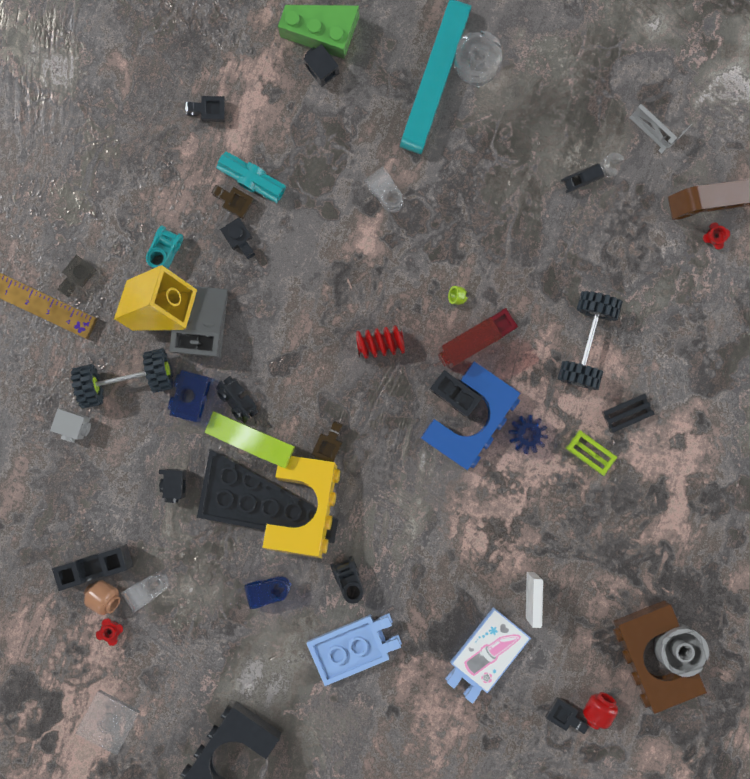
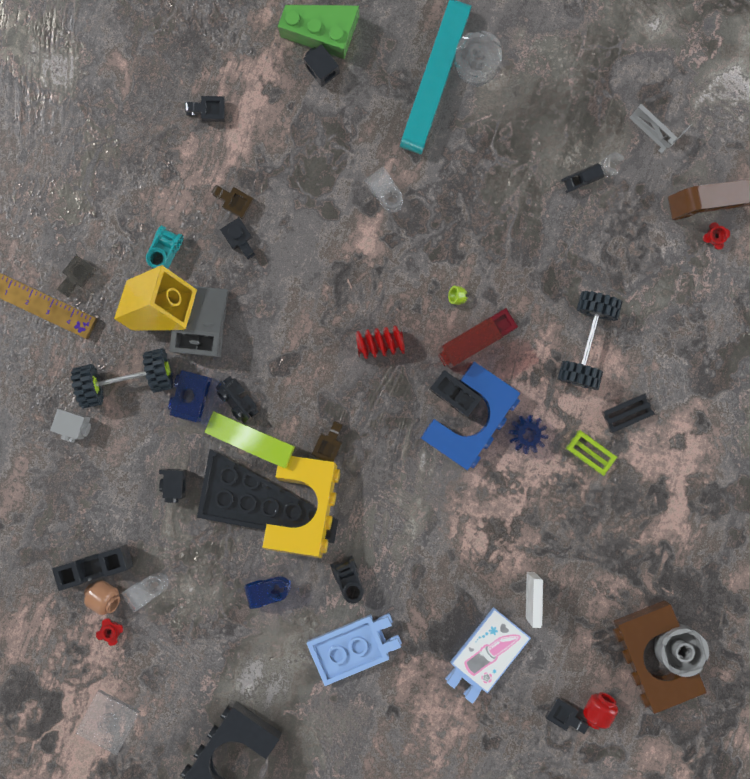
(251, 177): teal piece -> none

